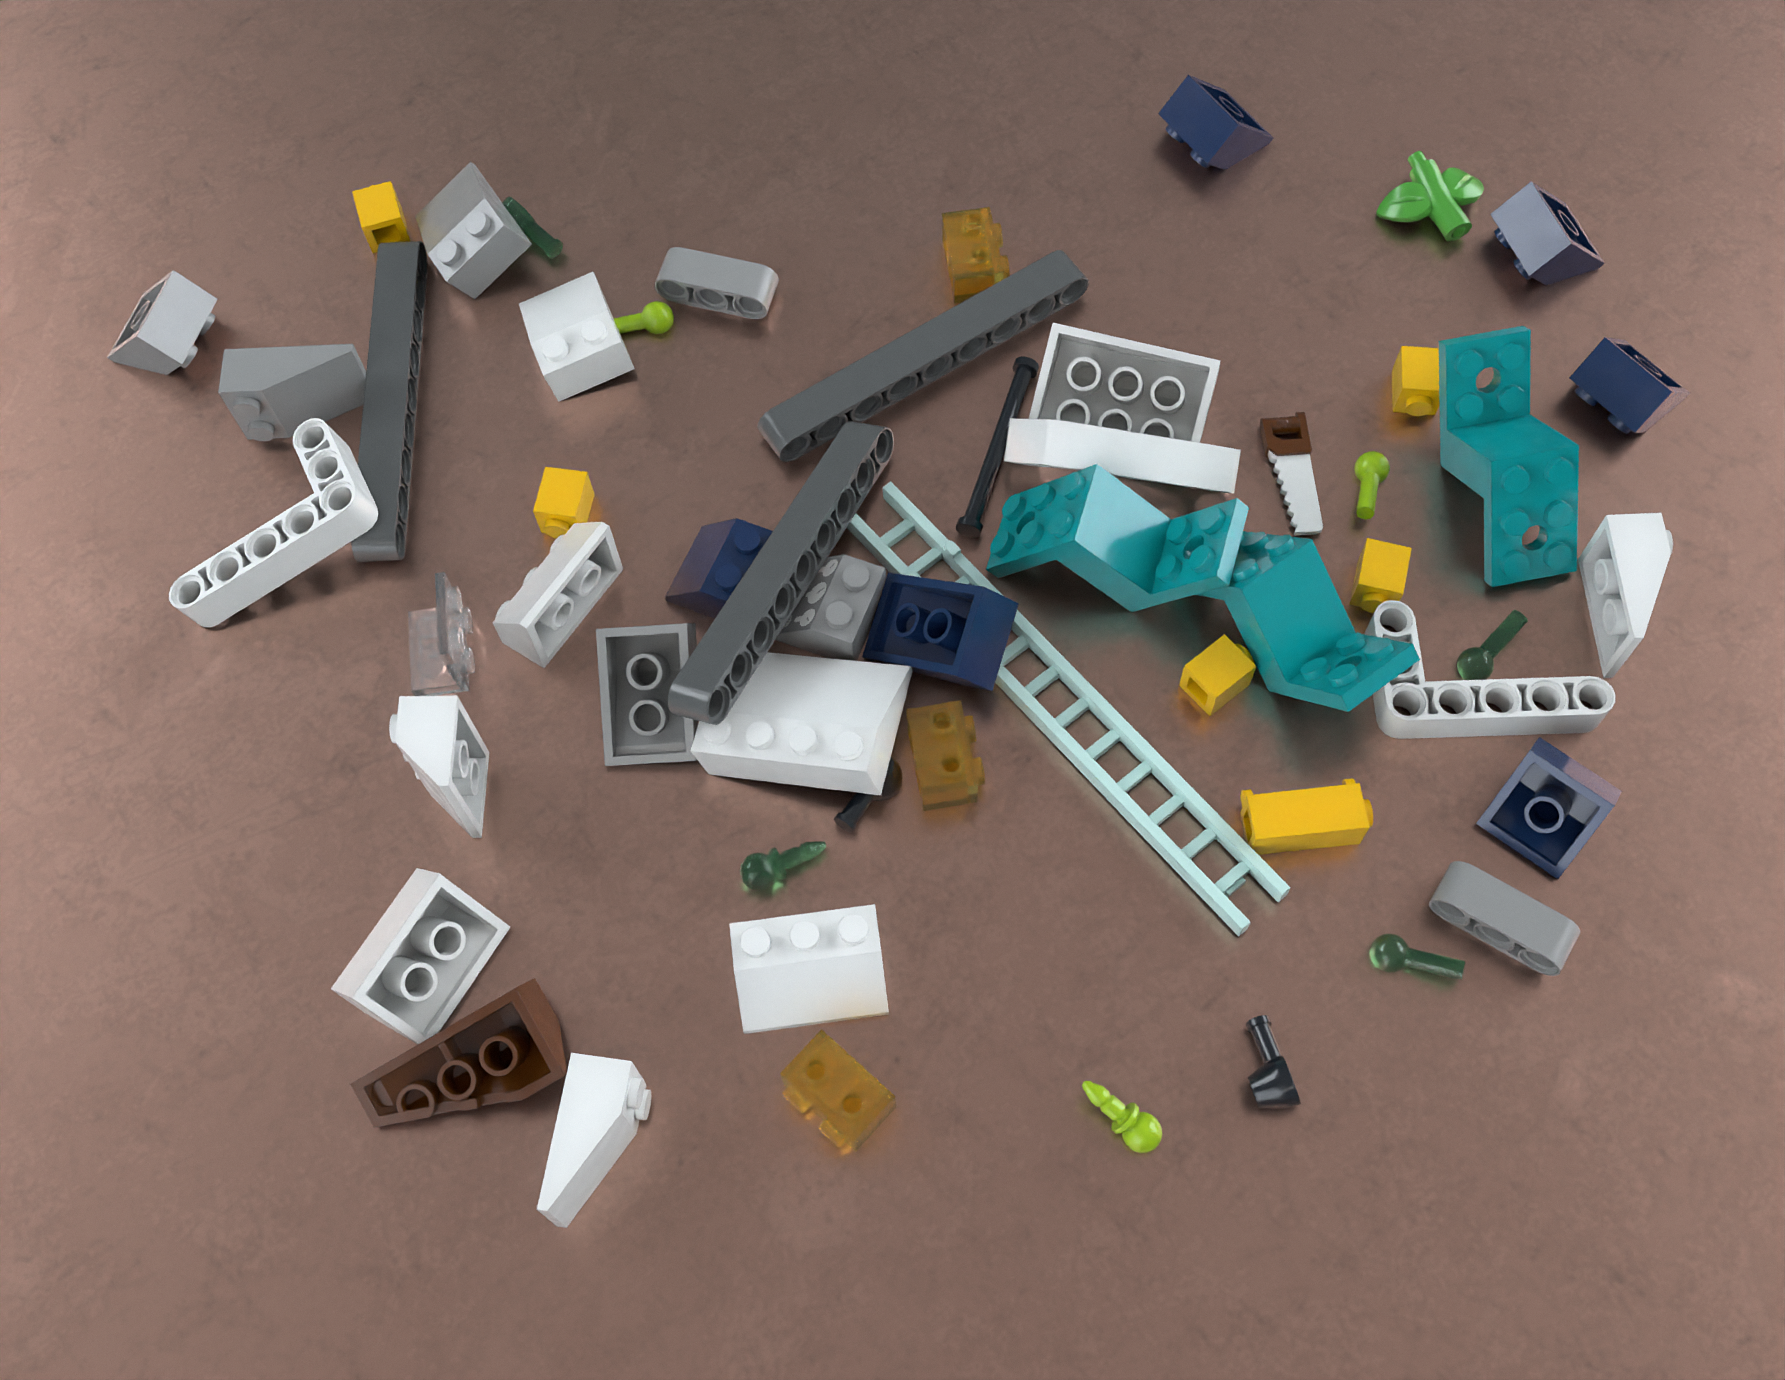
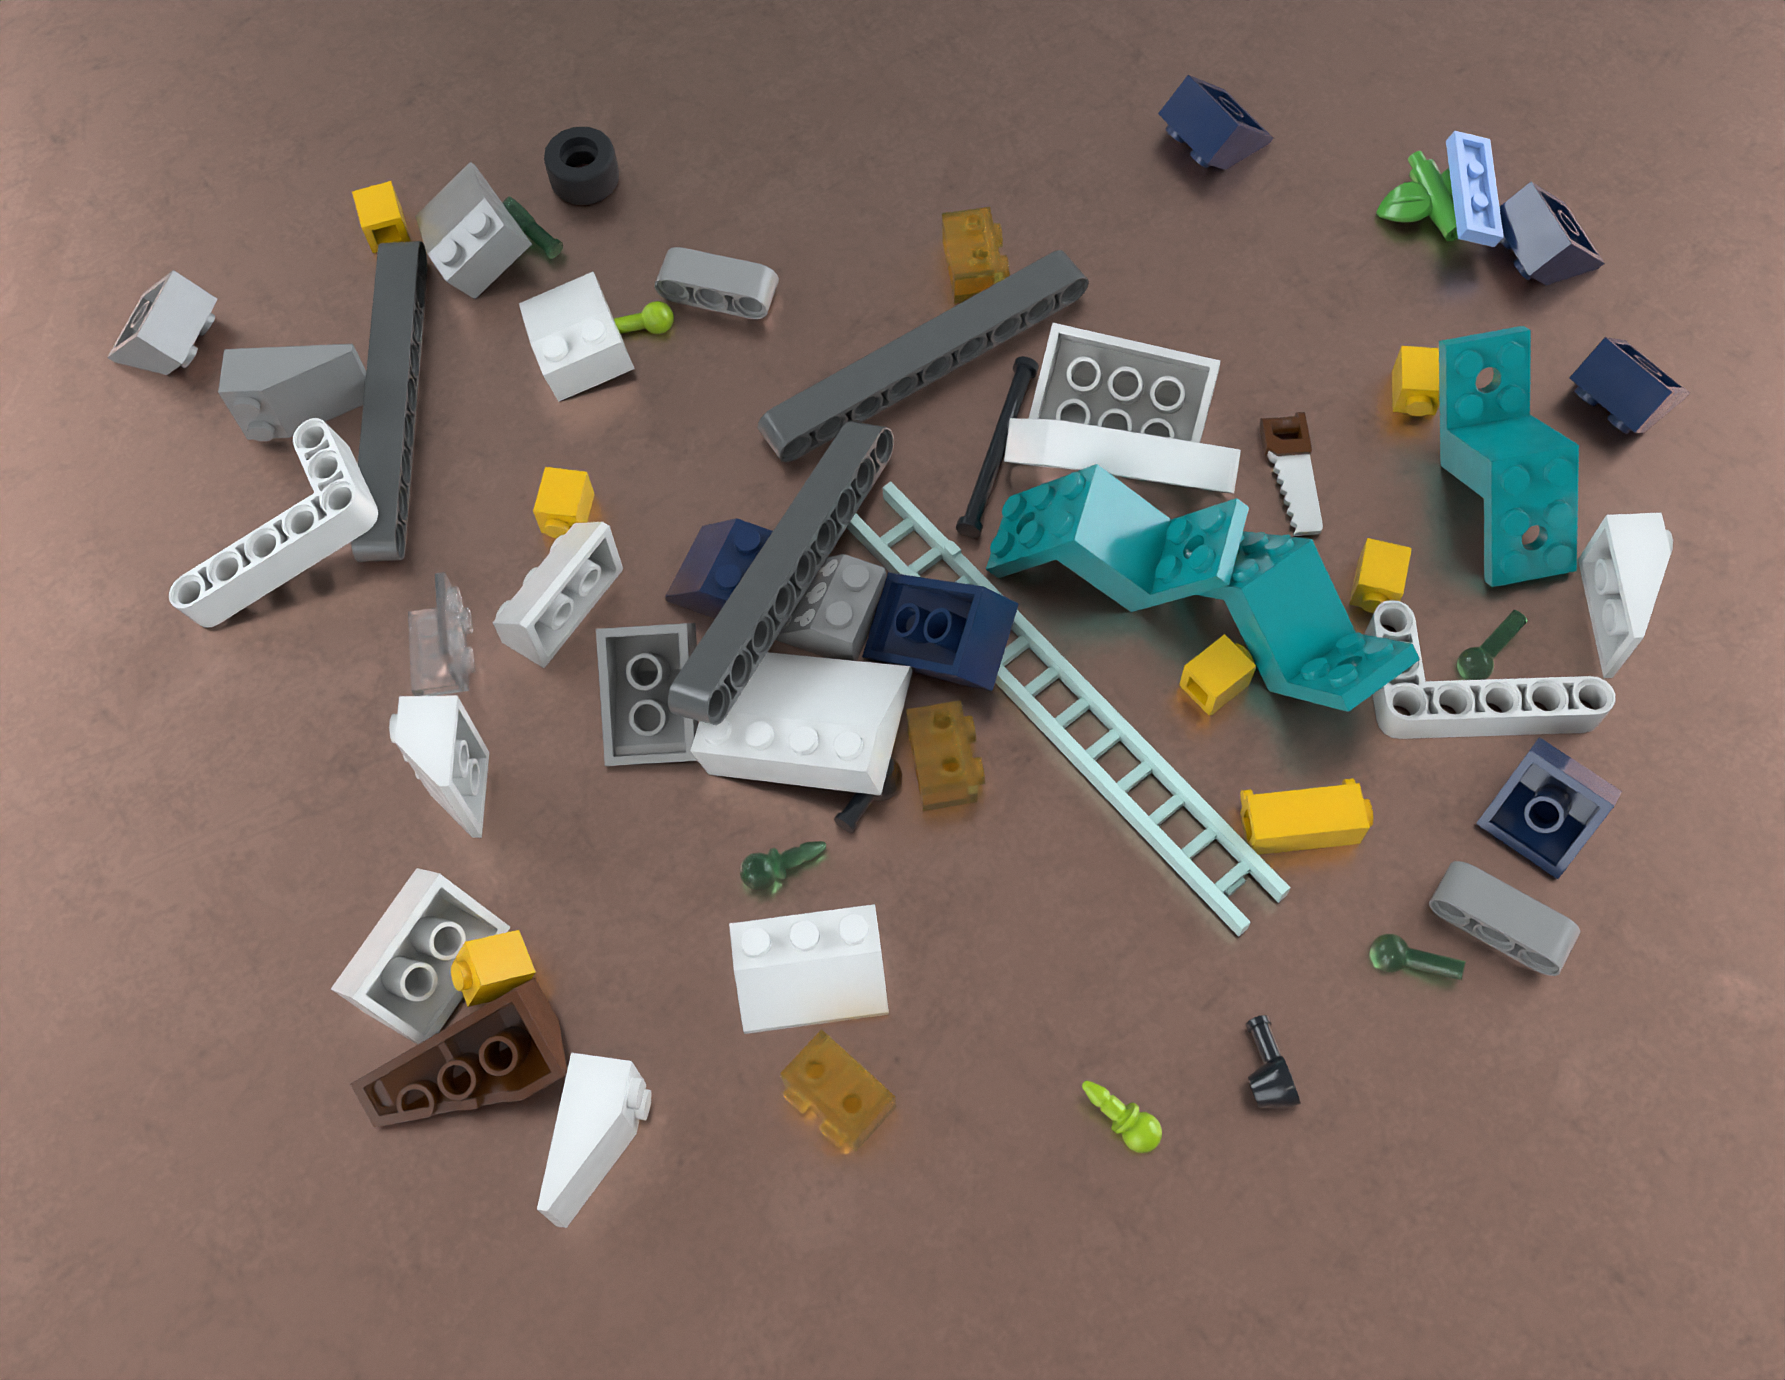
(491, 967): none -> yellow brick
(579, 147): none -> black tyre
(1371, 470): lime bar -> none
(1474, 189): none -> light blue plate

